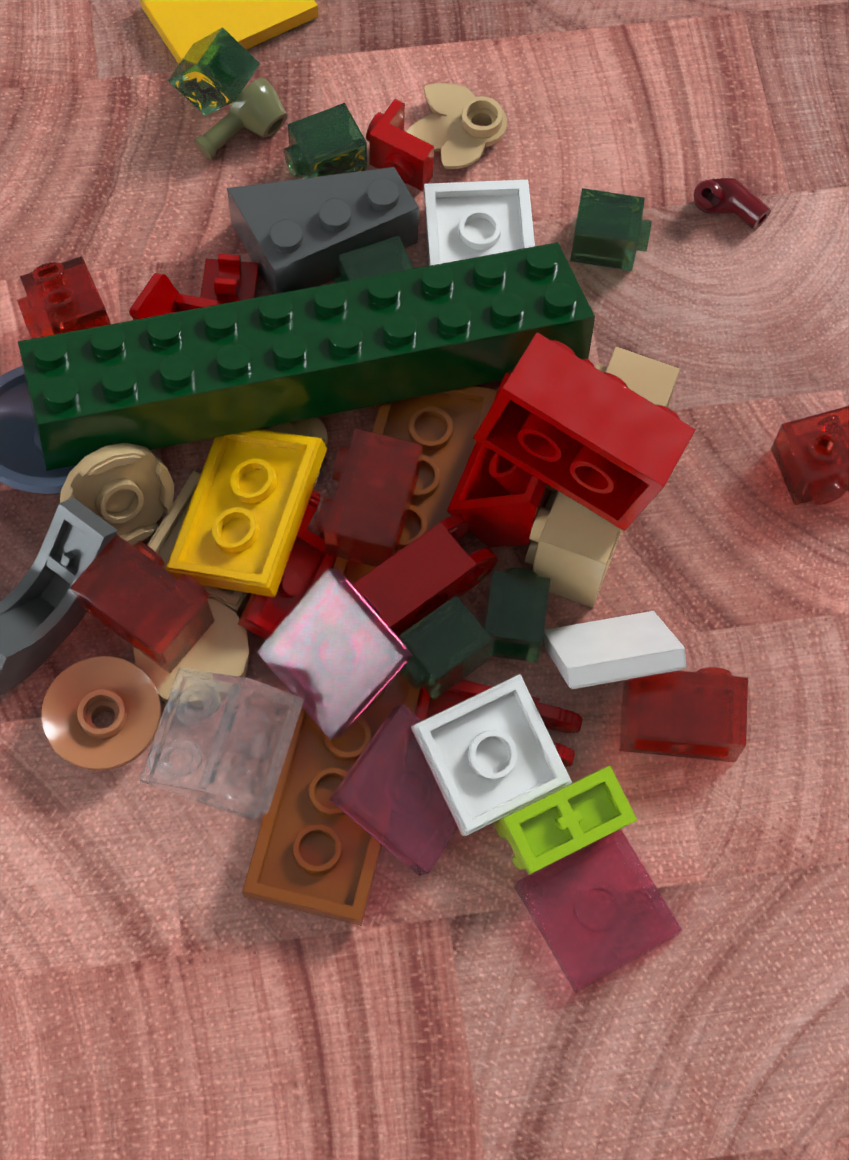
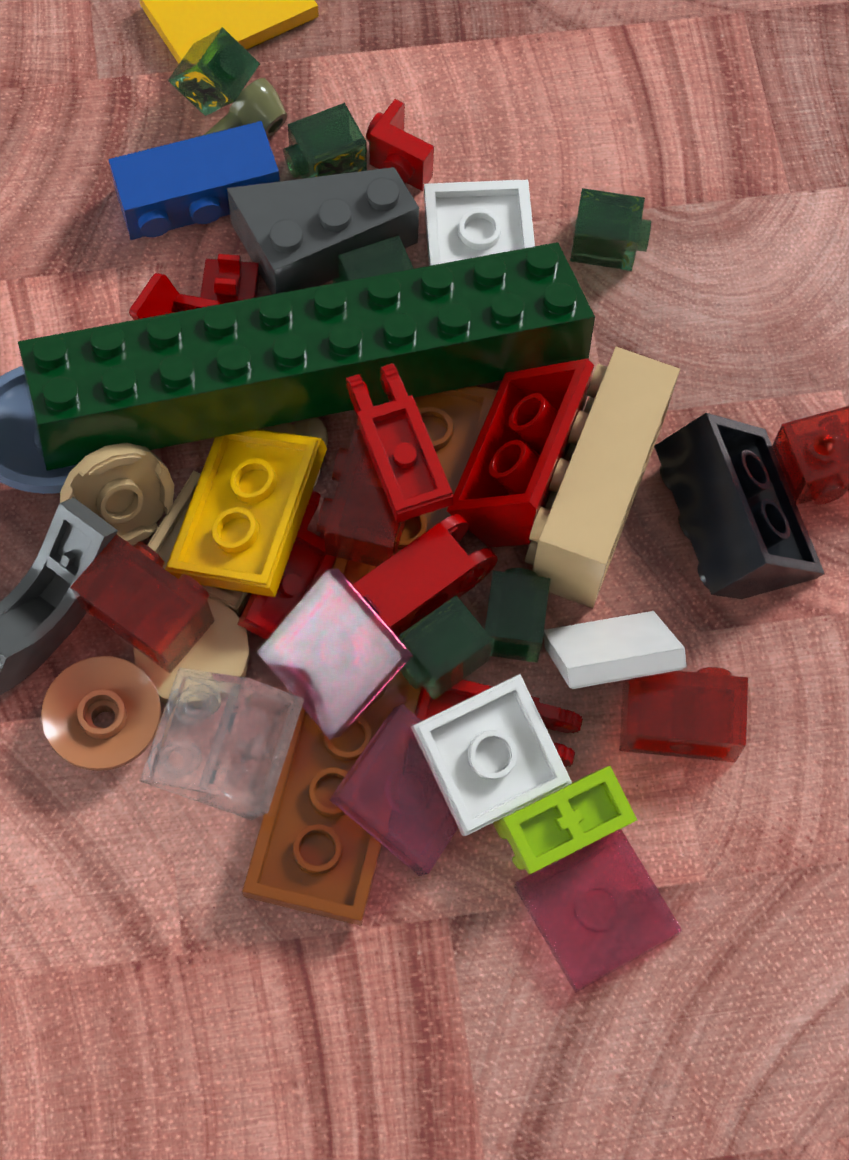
(61, 299): clear red brick -> none
(190, 178): none -> blue brick
(400, 447): none -> red hinge
(453, 124): tan plate -> none
(584, 432): red brick -> none
(730, 196): dark red arm -> none
(736, 508): none -> black slope

